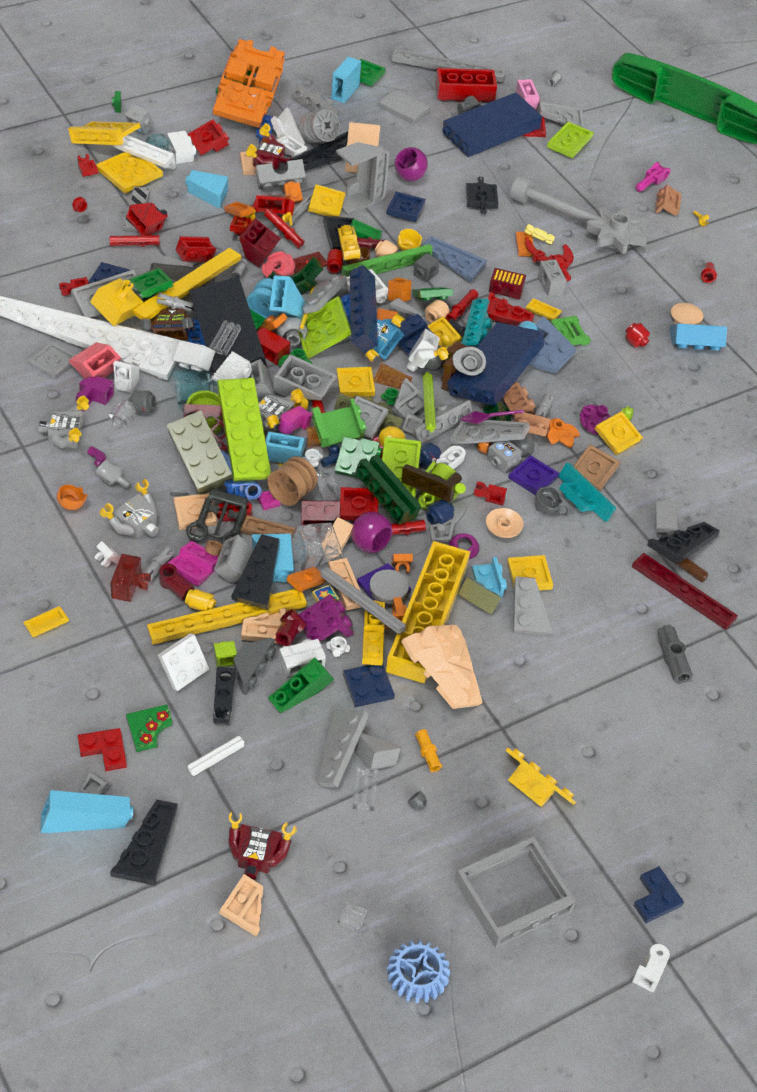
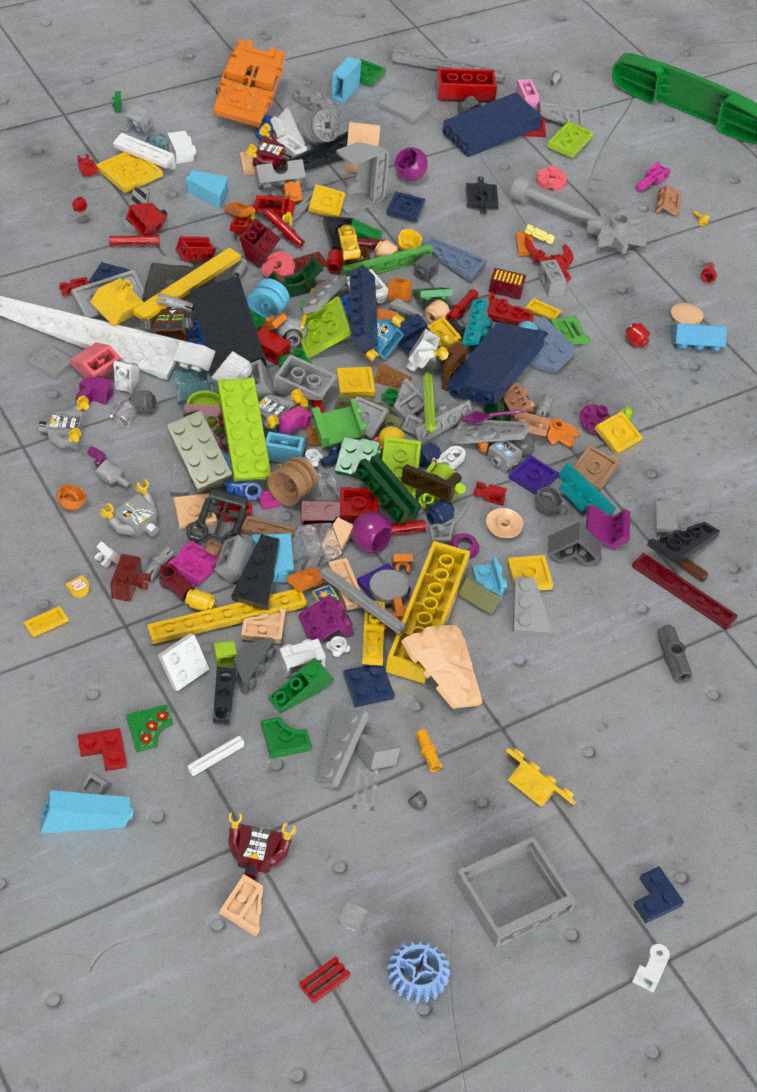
(78, 587): none -> yellow tile
(102, 132): yellow fence -> none
(146, 850): black wing -> none
(151, 283): green plate -> none
(209, 137): red plate -> none
(220, 339): clear tile -> none
(283, 739): none -> green tile
(286, 298): medium azure slope -> none
(290, 627): dark red piece -> none
(345, 974): none -> red tile
(469, 361): light grey piece -> none
(551, 178): none -> coral plate
(575, 542): none -> dark grey brick
(609, 530): none -> magenta bracket

